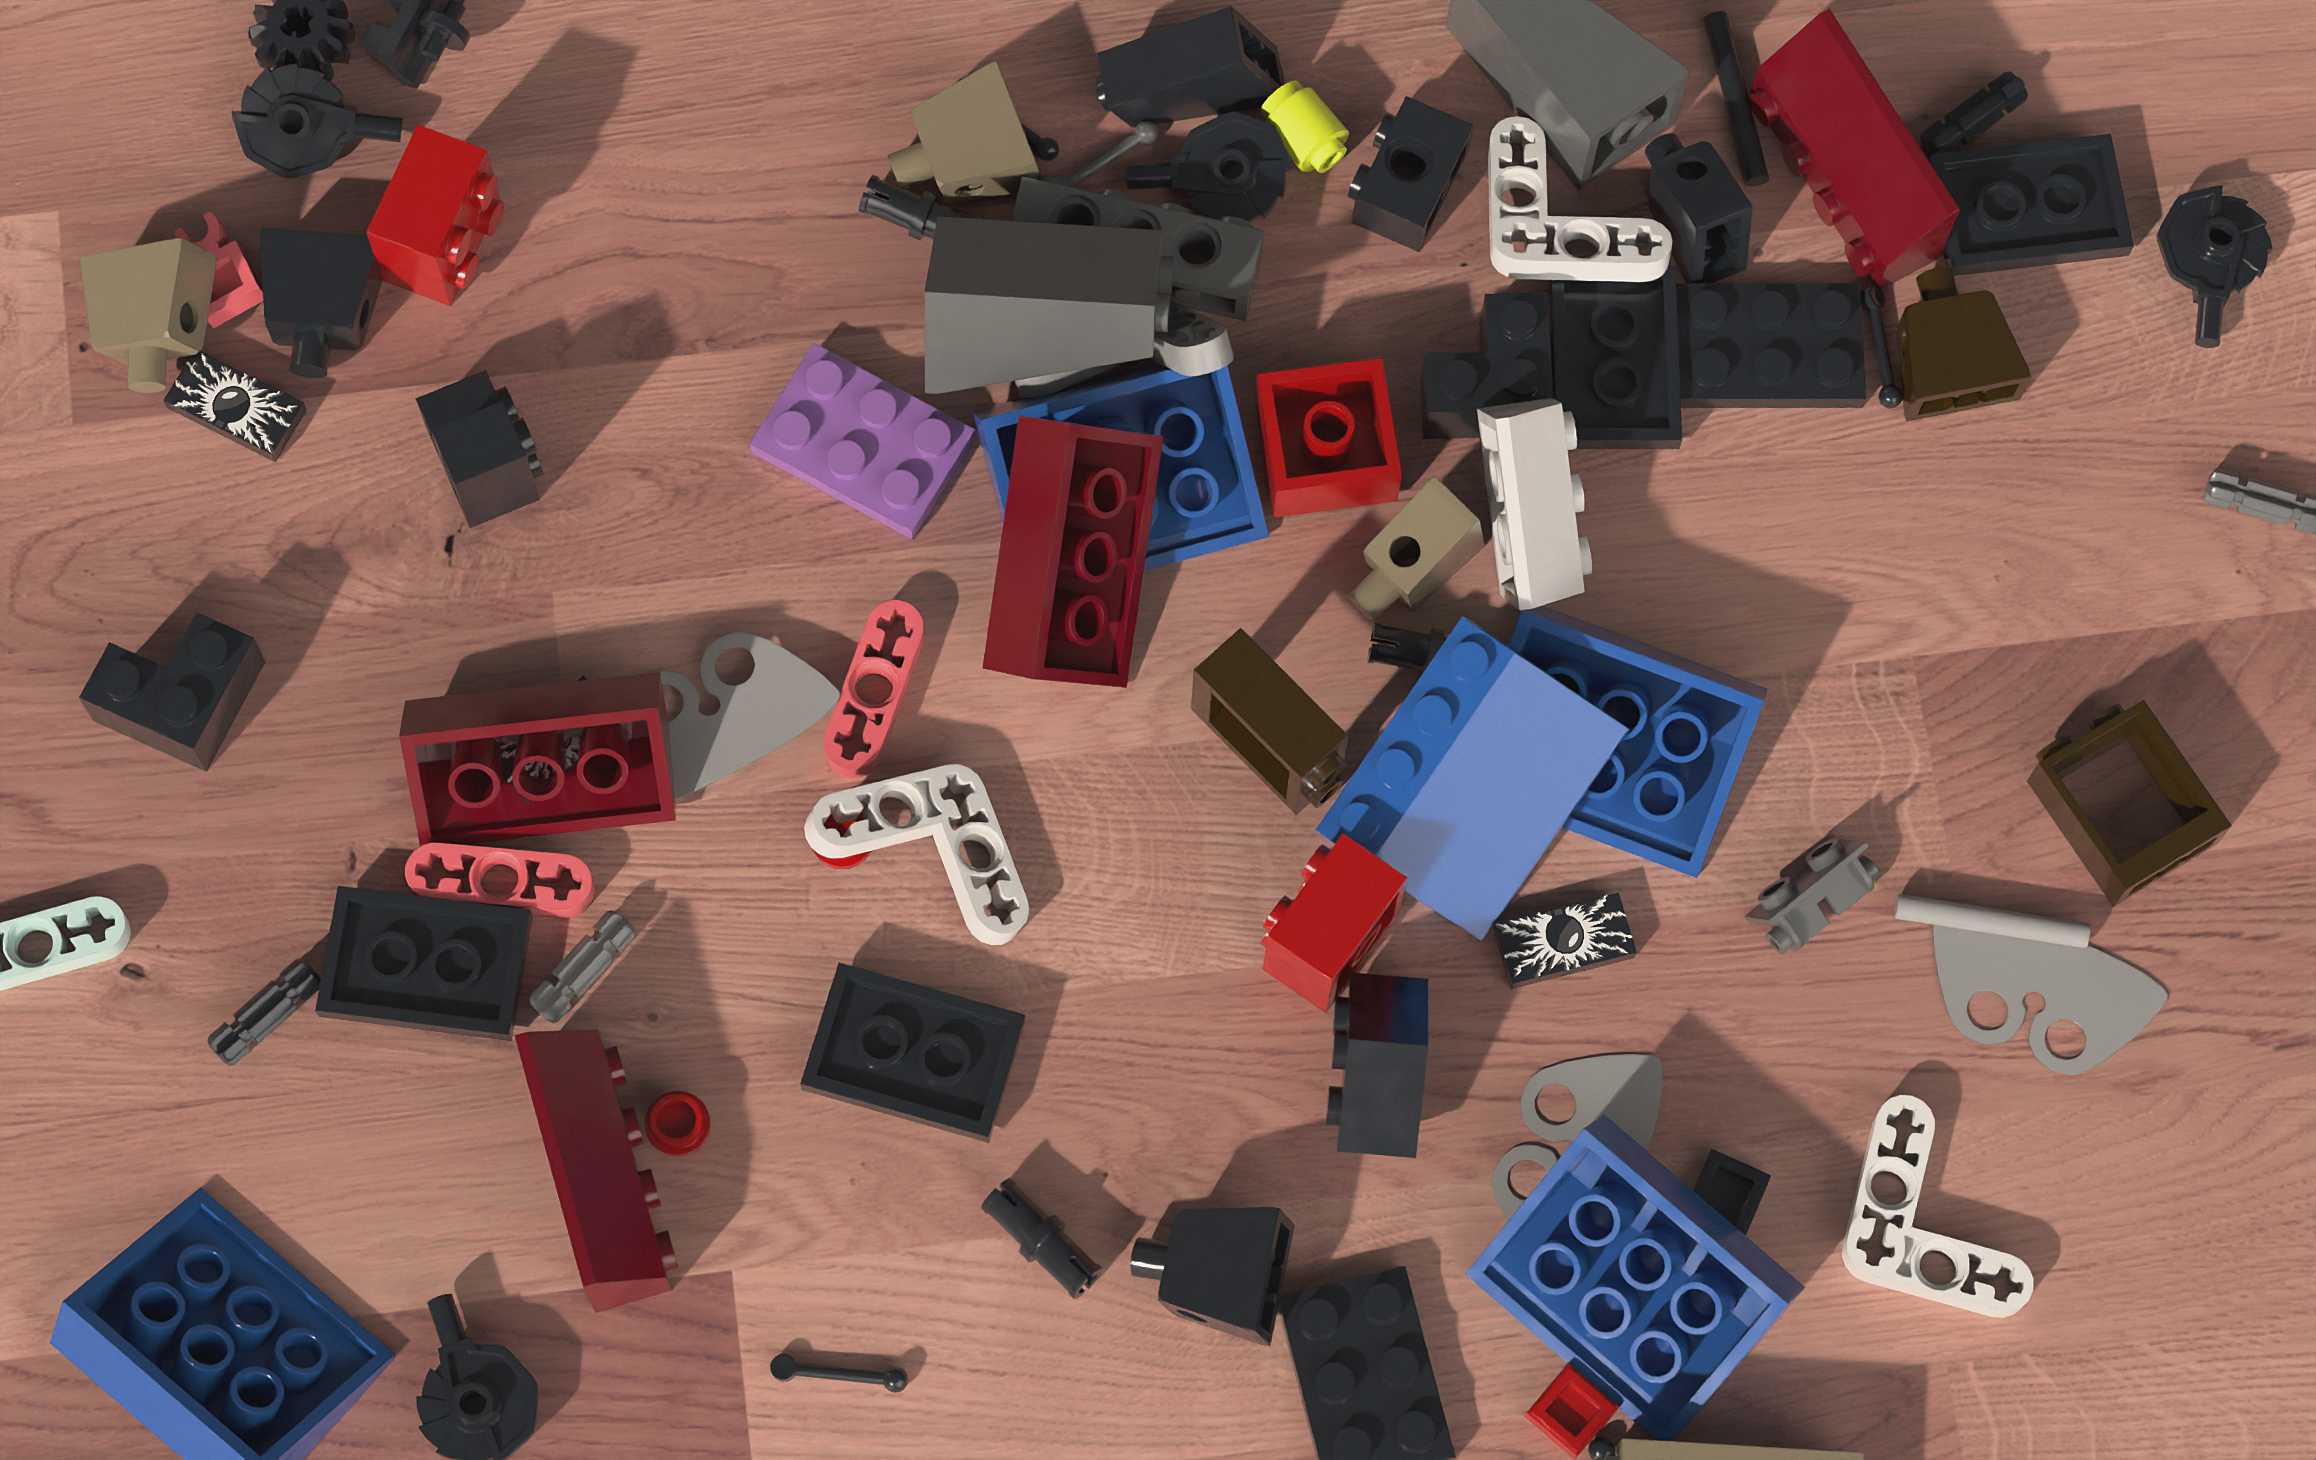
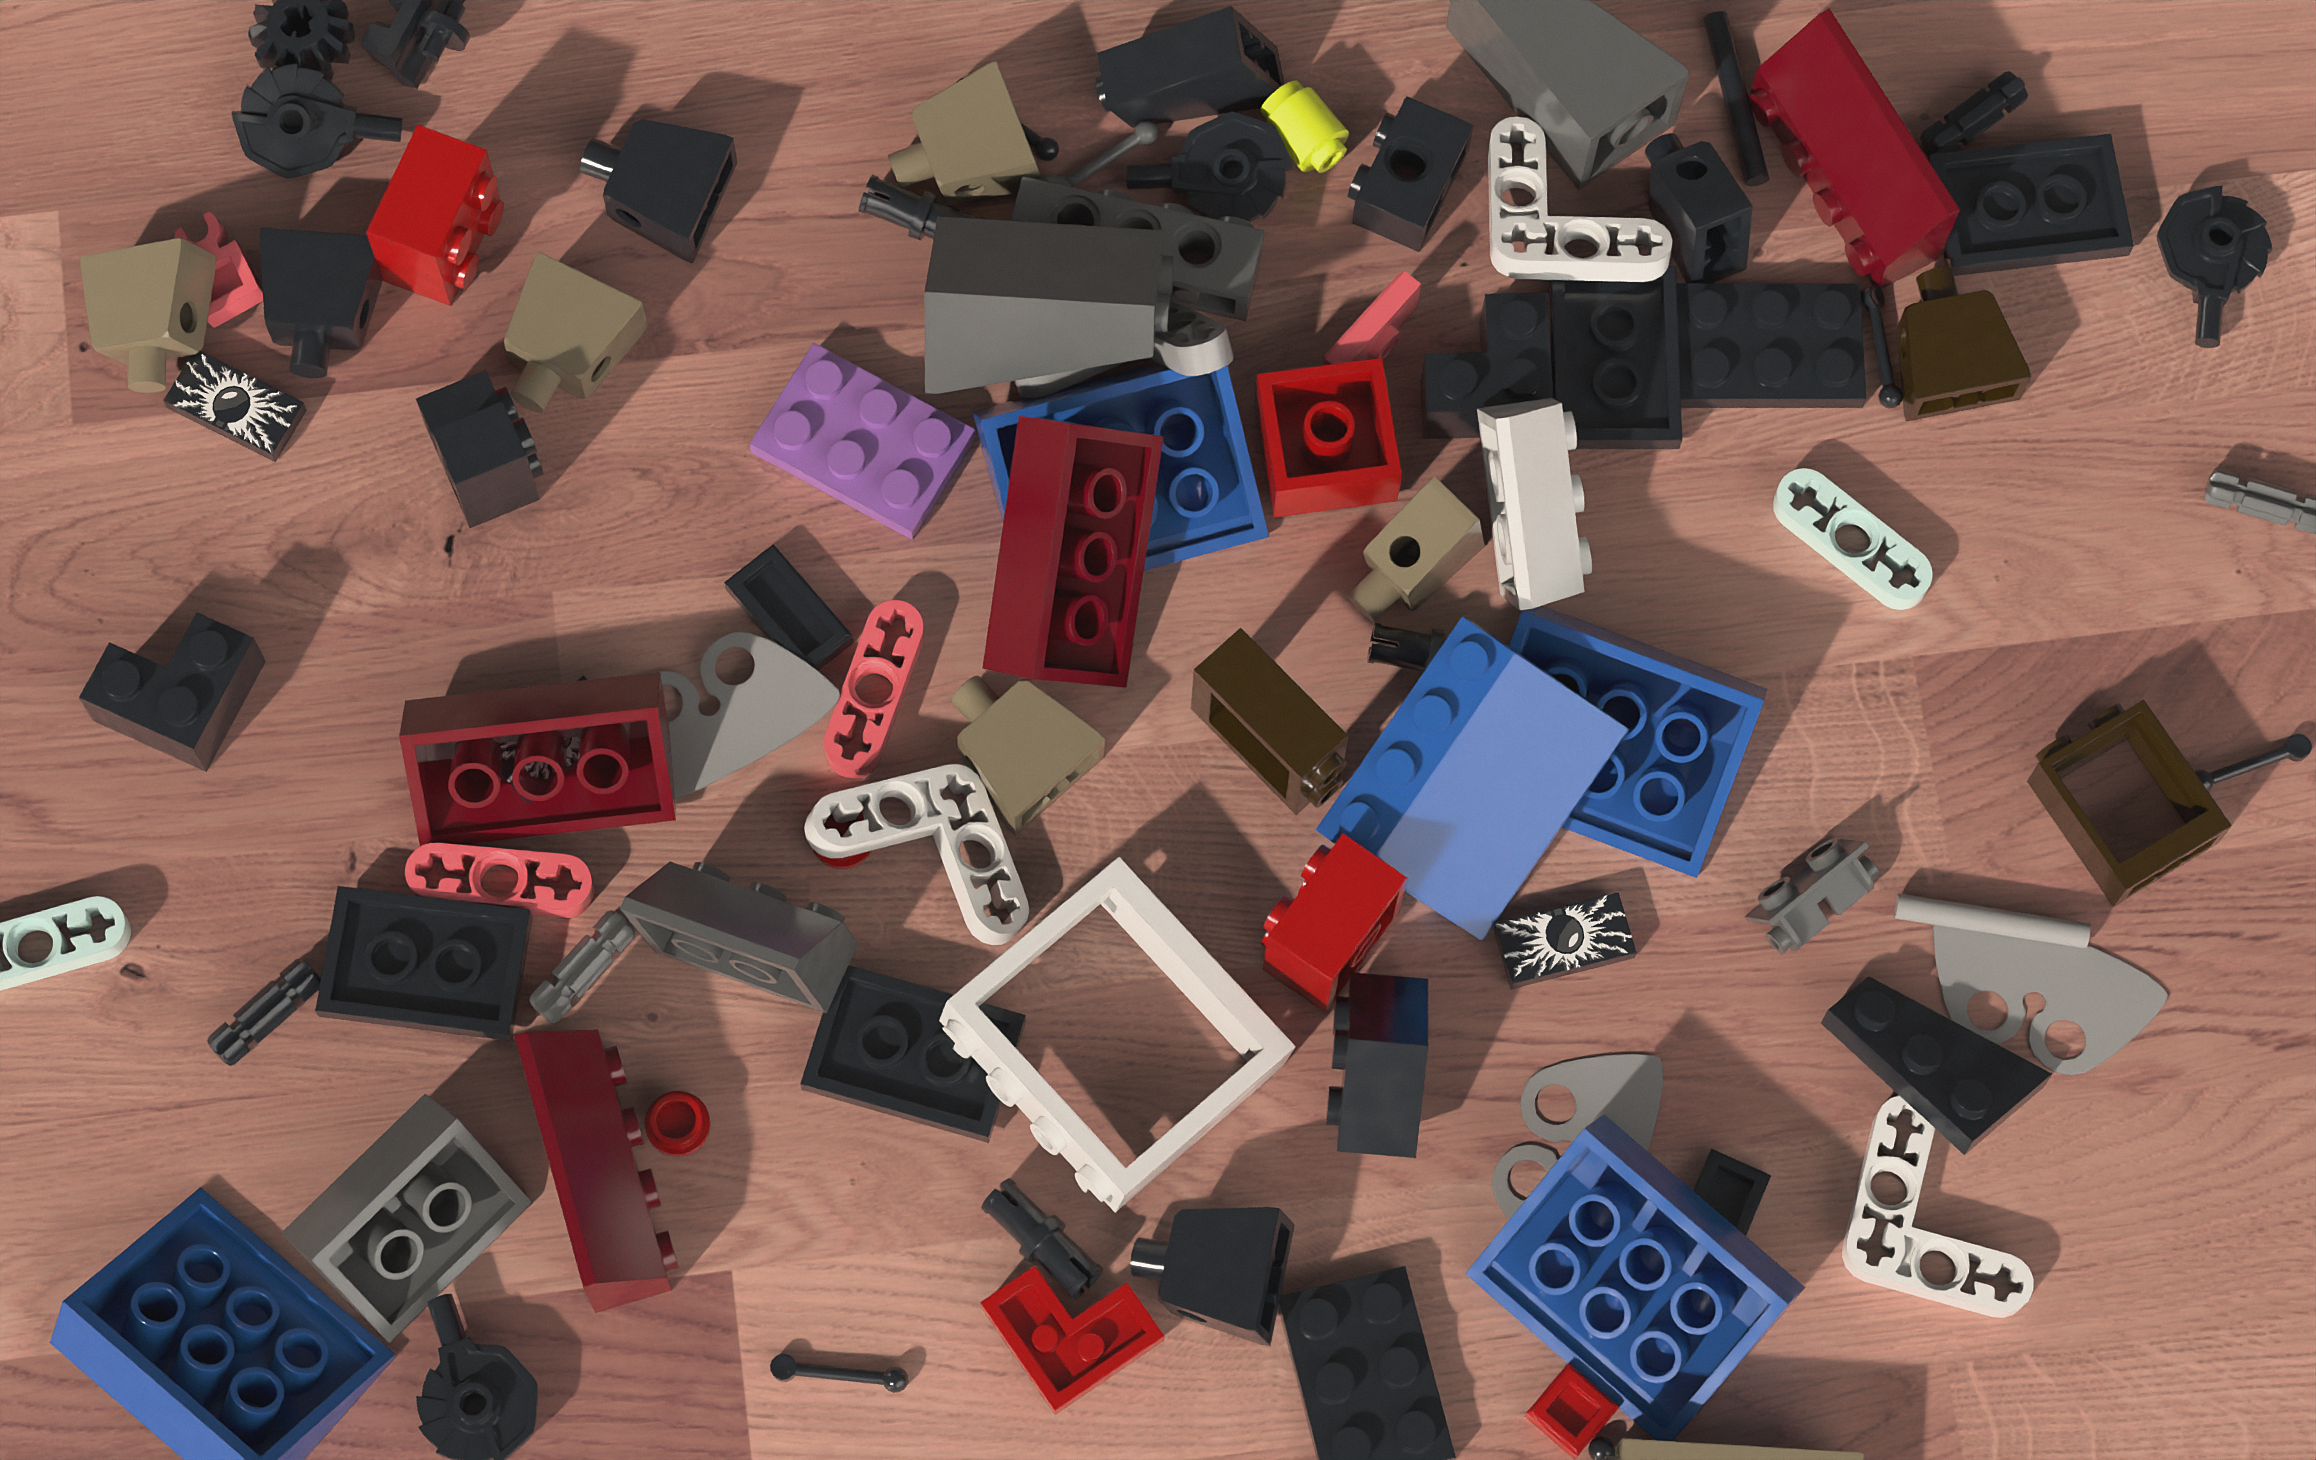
(407, 1217): none -> dark grey slope
(568, 332): none -> dark tan torso
(664, 182): none -> black torso
(743, 932): none -> dark grey slope
(788, 609): none -> black tile
(1023, 747): none -> dark tan torso
(1068, 1354): none -> red plate
(1193, 973): none -> white window
(1377, 328): none -> coral plate
(1850, 512): none -> light aqua beam
(1933, 1063): none -> black wing
(2295, 749): none -> black hinge

